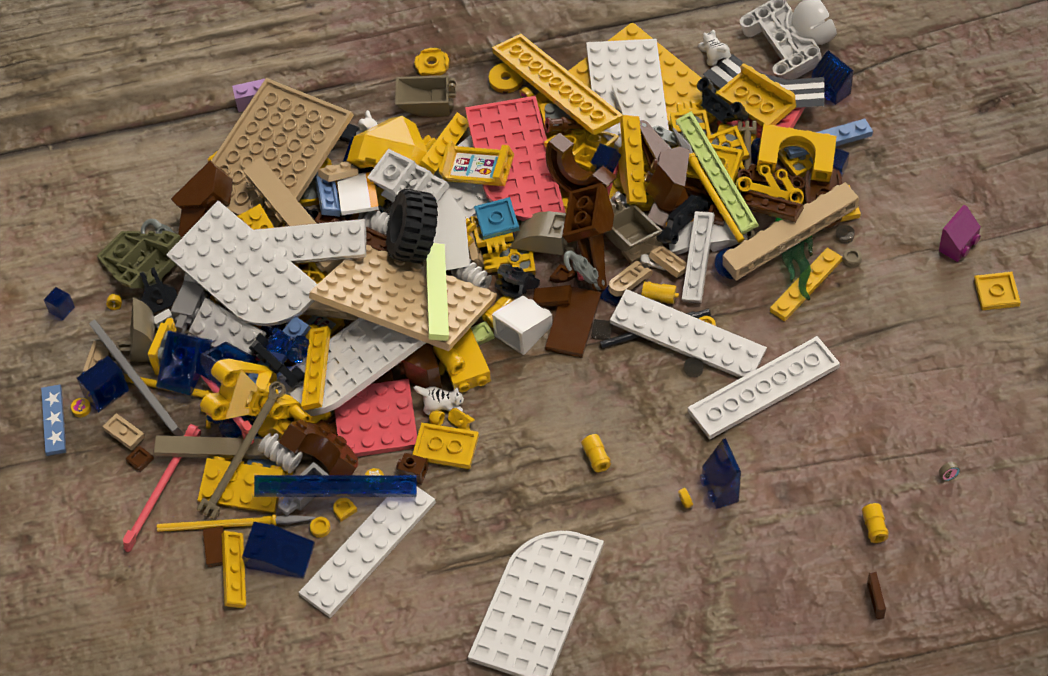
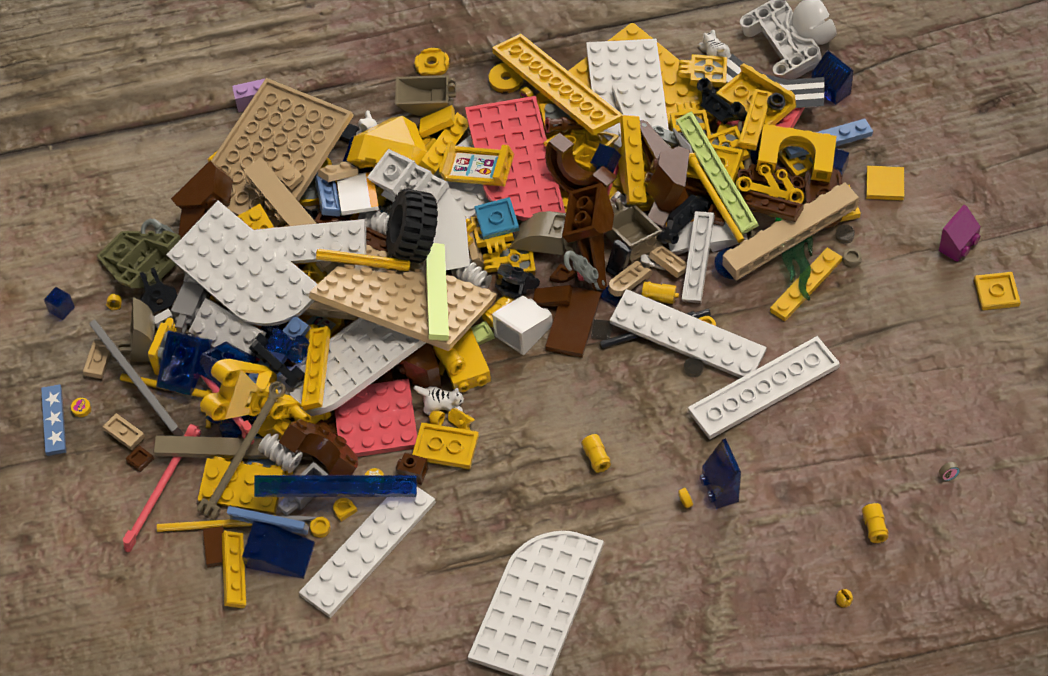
(102, 383): clear blue brick -> none
(252, 516): none -> medium blue tile
(286, 172): none -> tan plate
(360, 259): none -> yellow axle
(437, 121): none -> yellow tile
(618, 258): none -> black tile
(704, 67): none -> yellow piece
(754, 120): none -> yellow tile
(776, 102): none -> black plate
(841, 599): none -> yellow hinge
(876, 595): reddish brown tile -> none
(885, 183): none -> yellow tile

